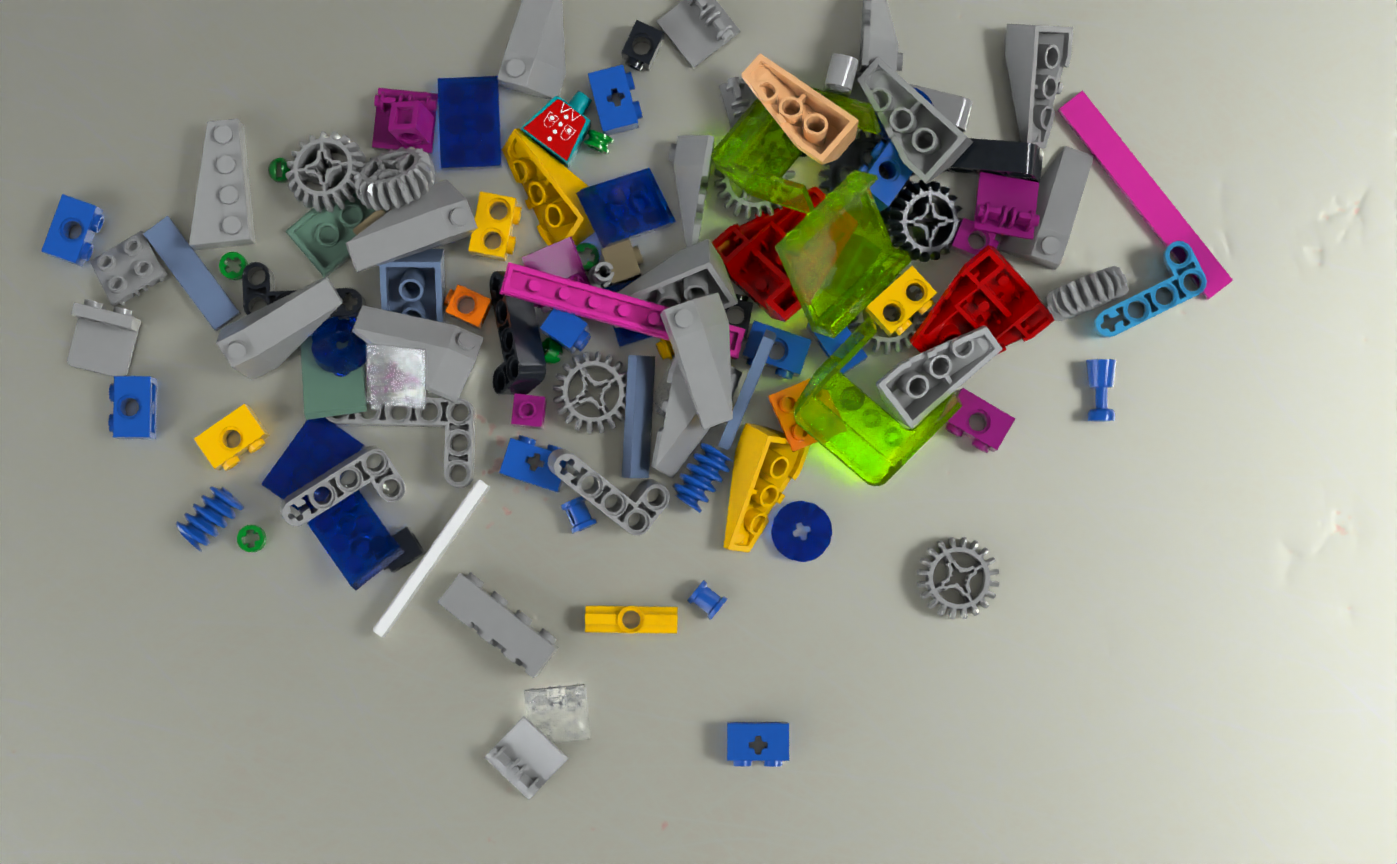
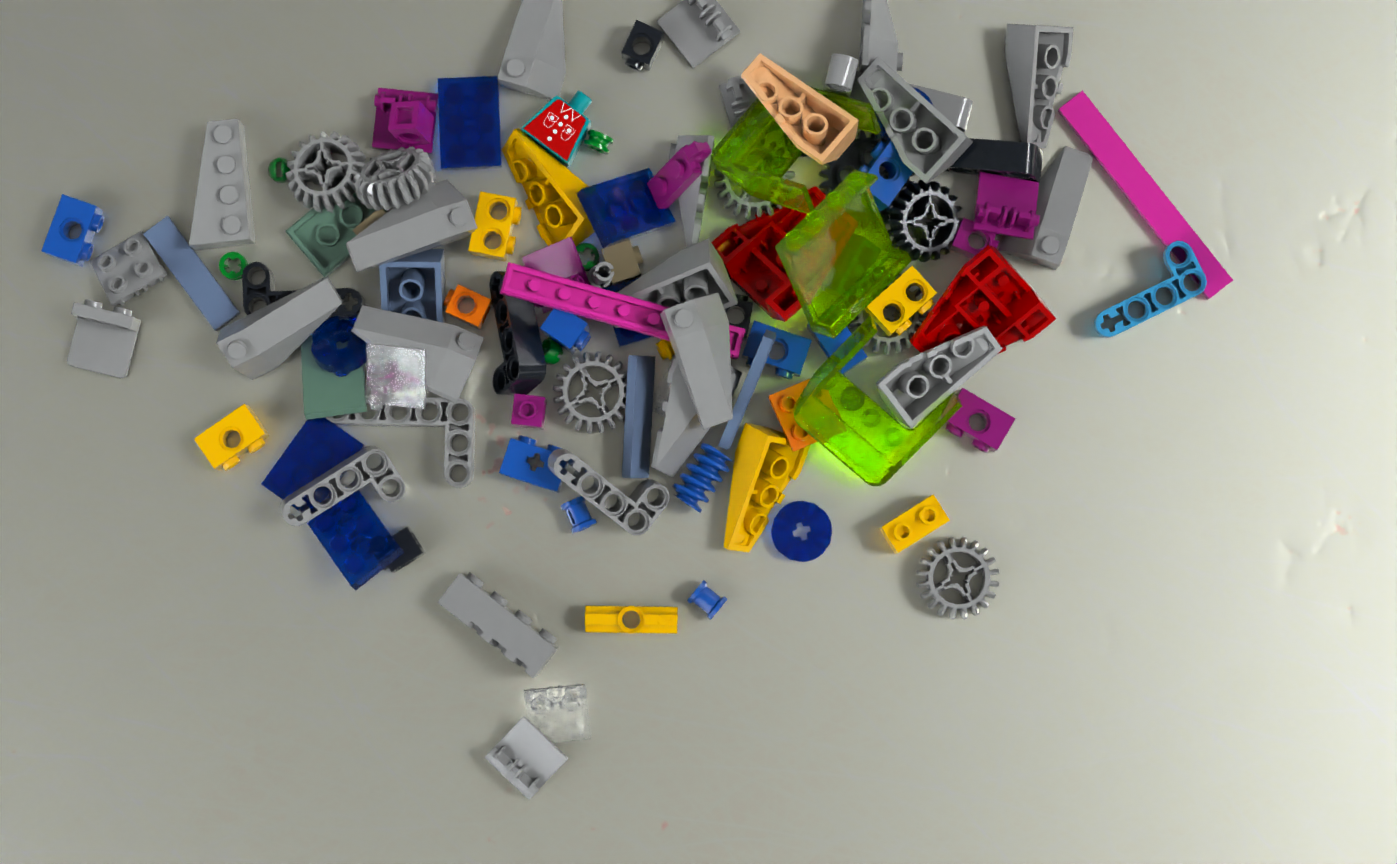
(143, 423): blue brick -> none
(208, 516): blue piece -> none
(259, 544): green bush -> none
(431, 558): white tile -> none
(604, 85): blue brick -> none
(678, 173): none -> magenta hinge
(774, 733): blue brick -> none
(914, 524): none -> yellow brick
(1087, 293): light grey gear -> none
(1101, 377): blue piece -> none

